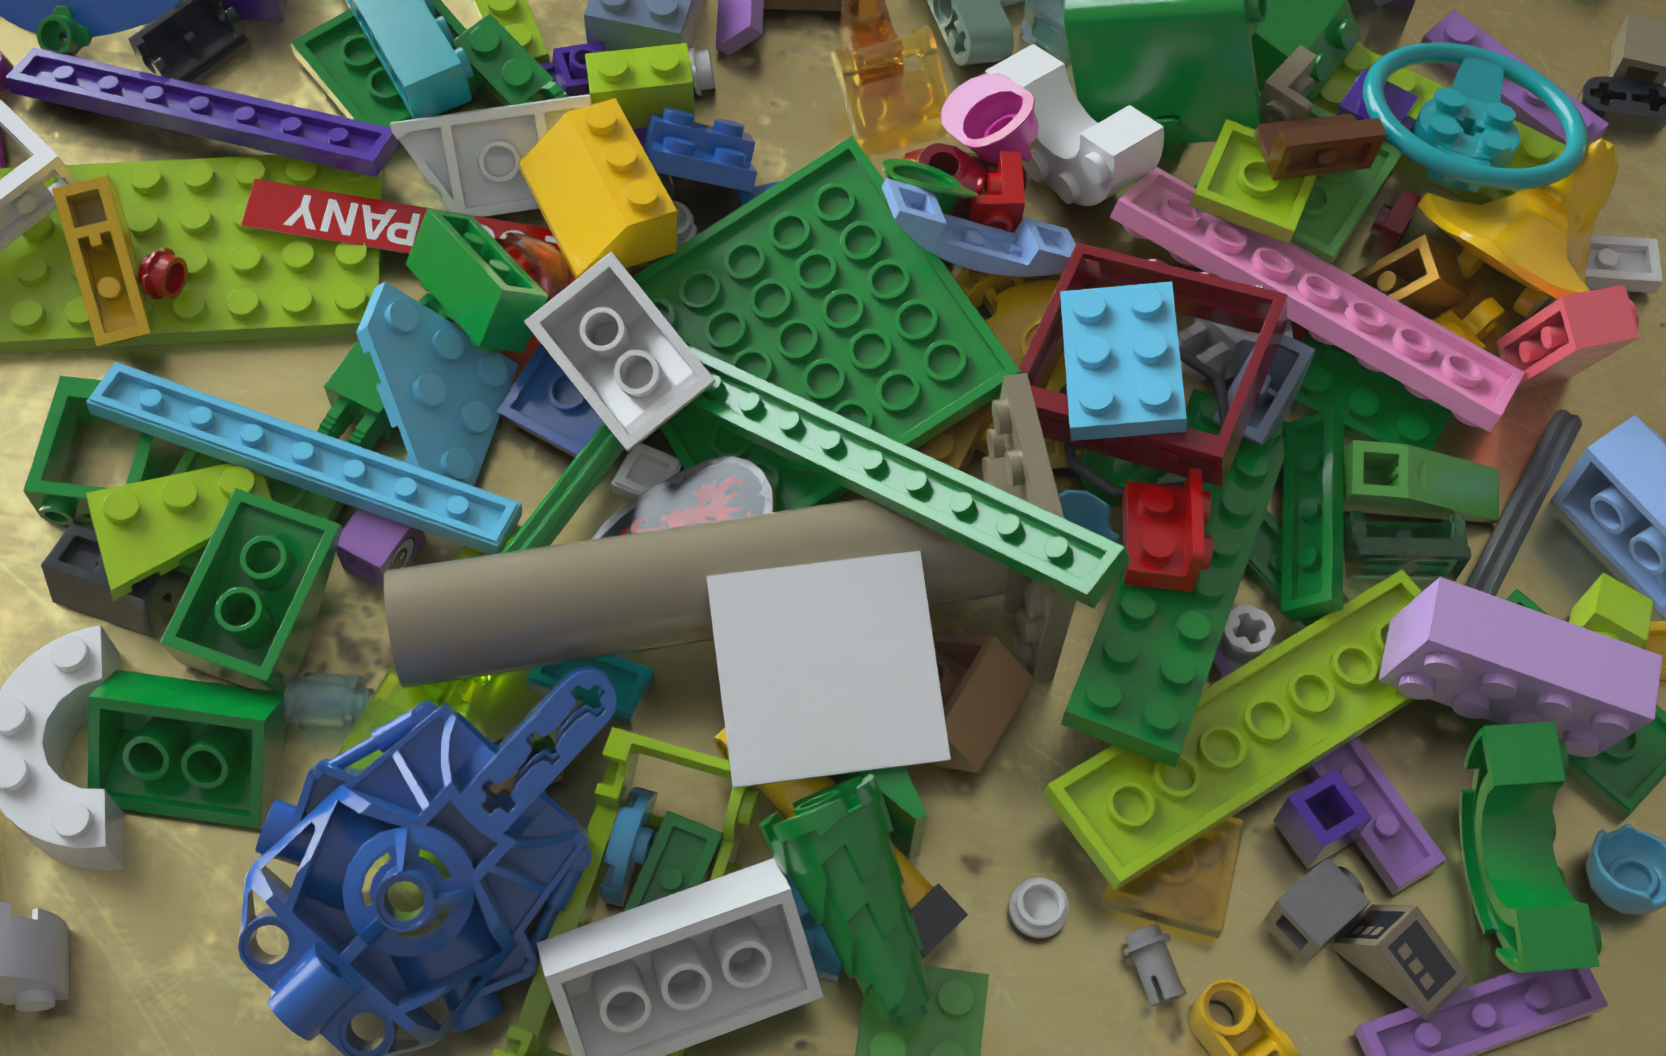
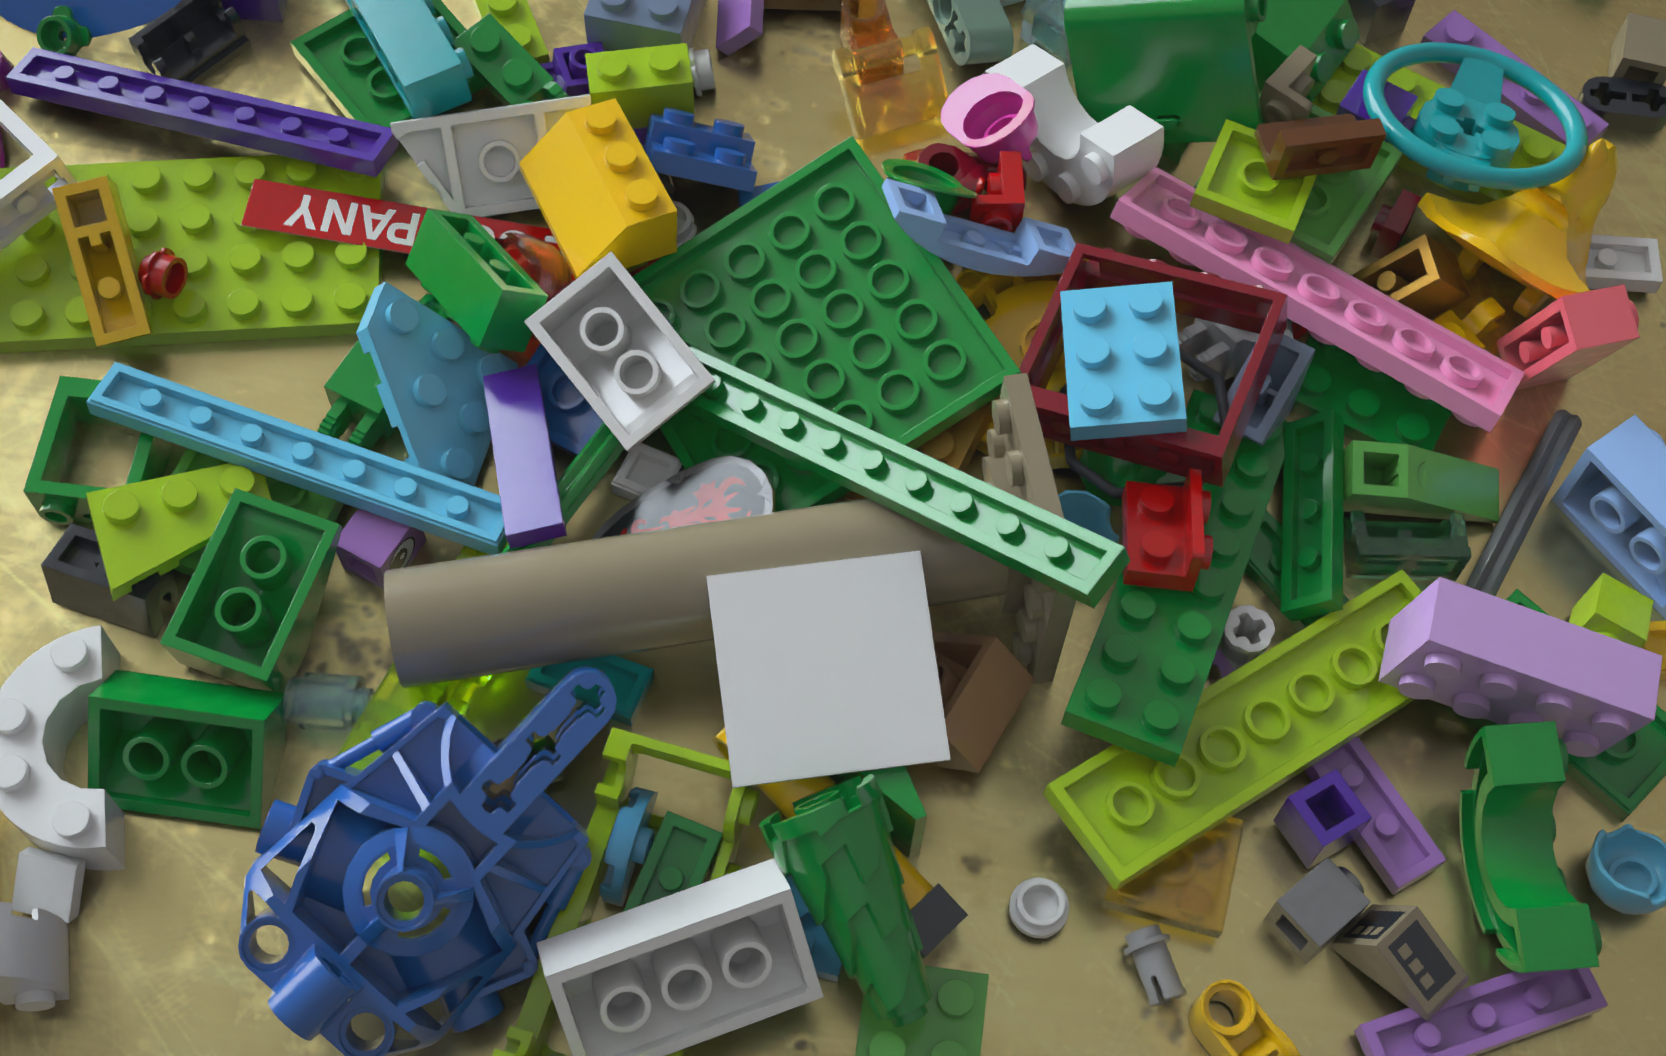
(48, 883): none -> white tile
(523, 457): none -> tile

